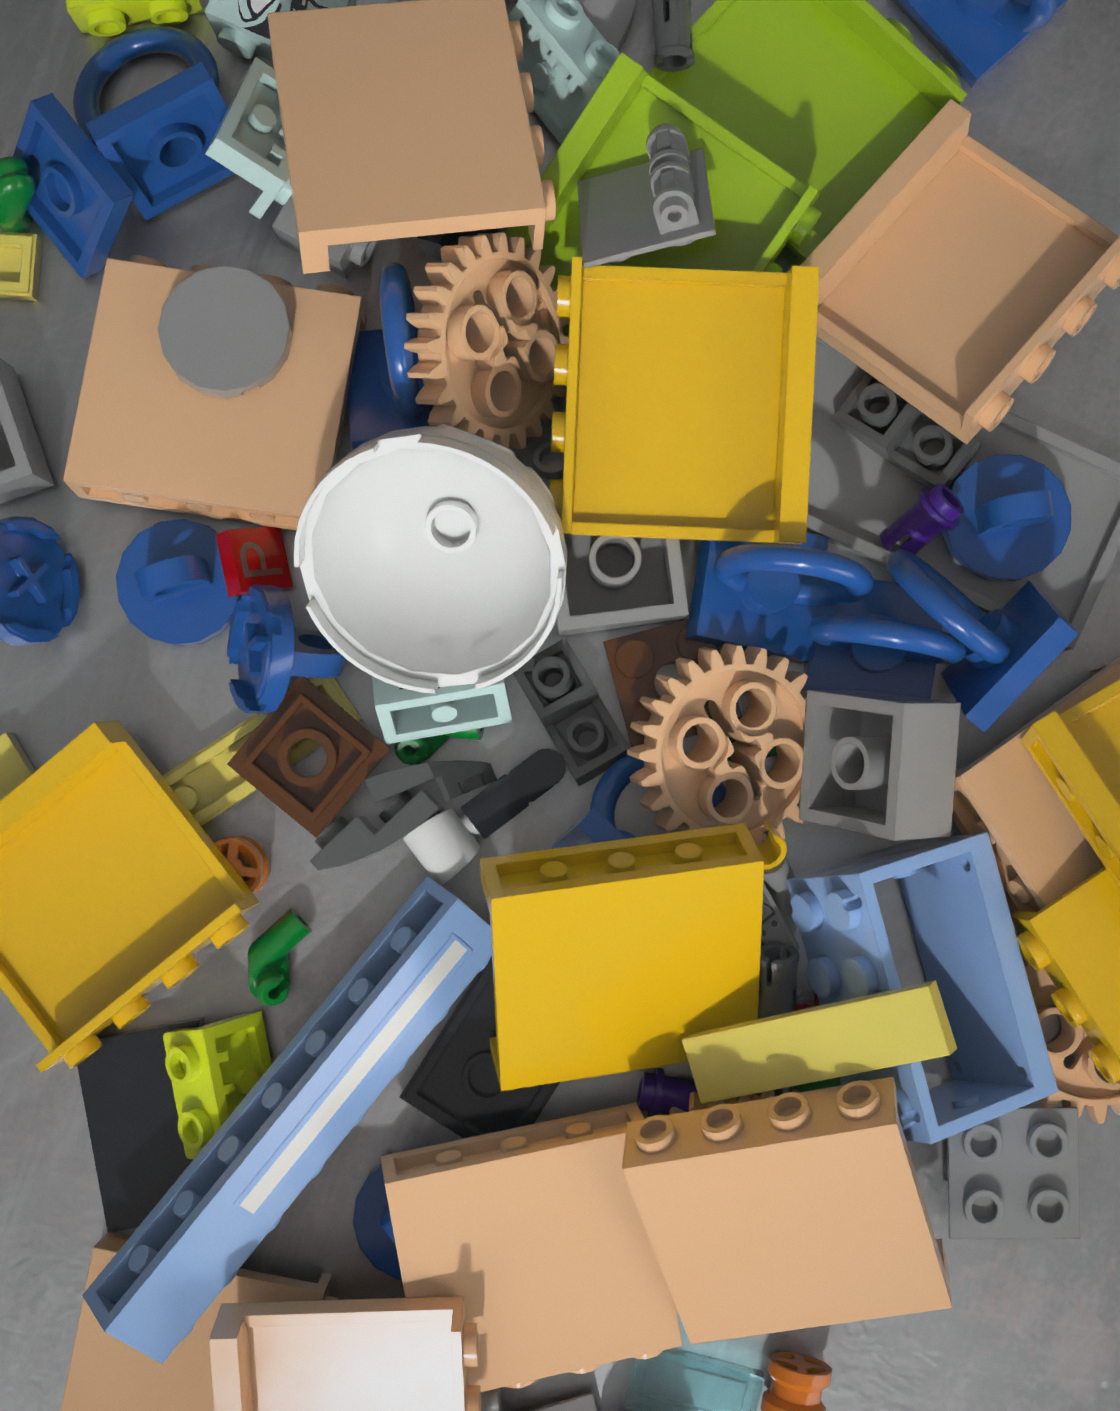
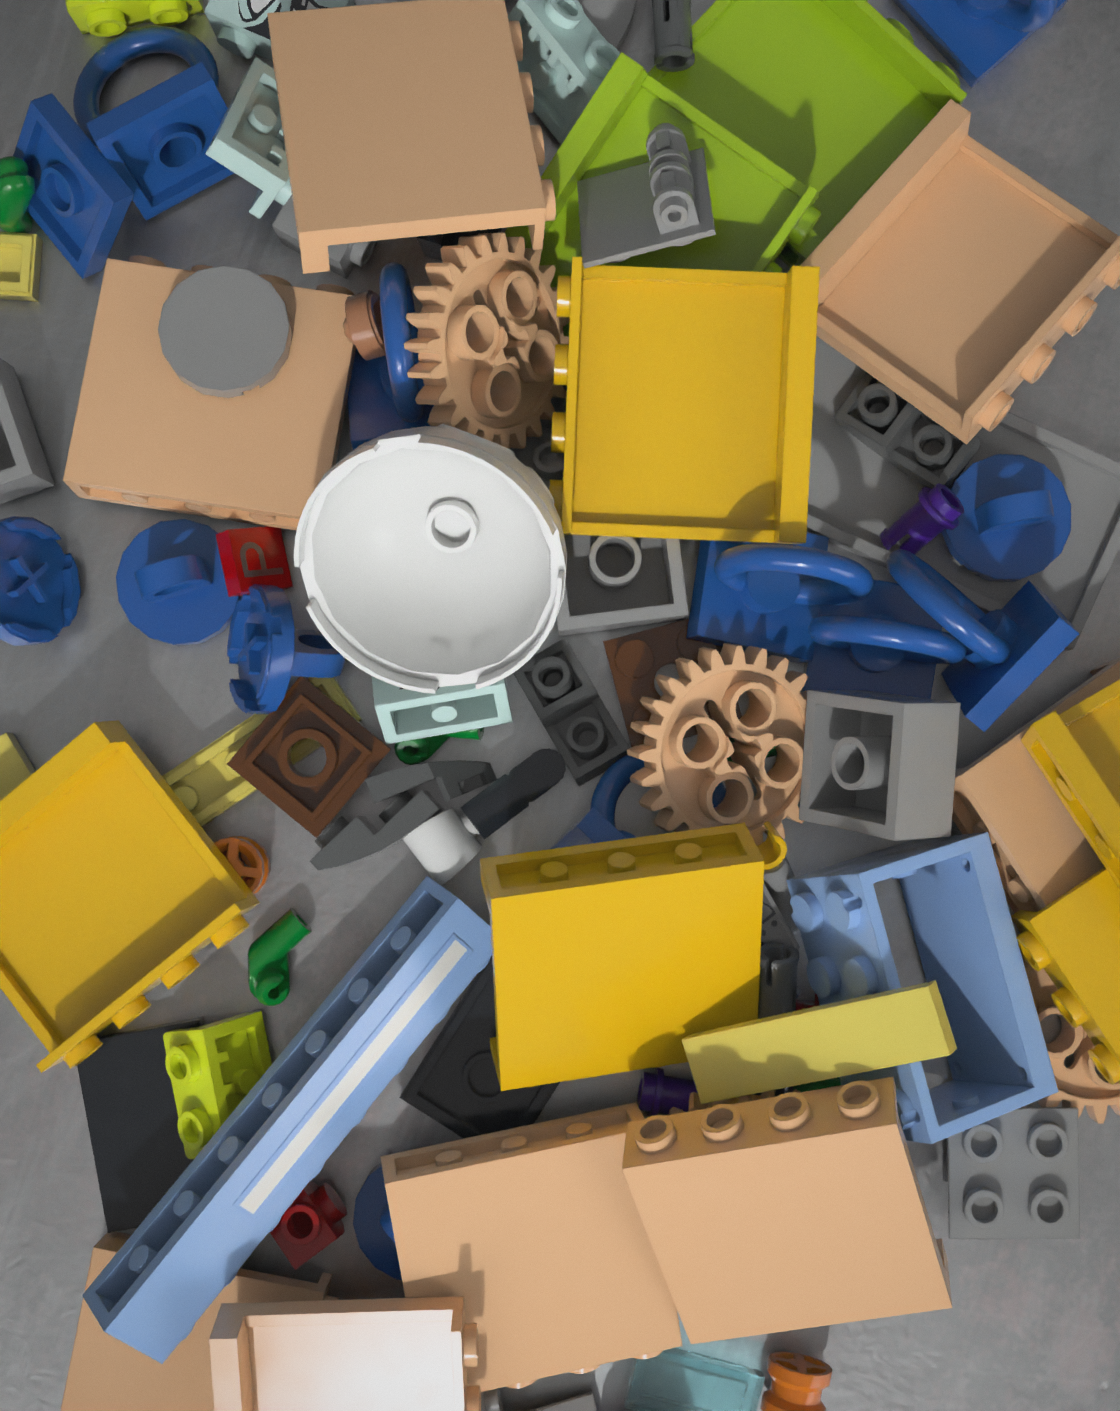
(310, 1223): none -> red plate
(364, 324): none -> nougat tile

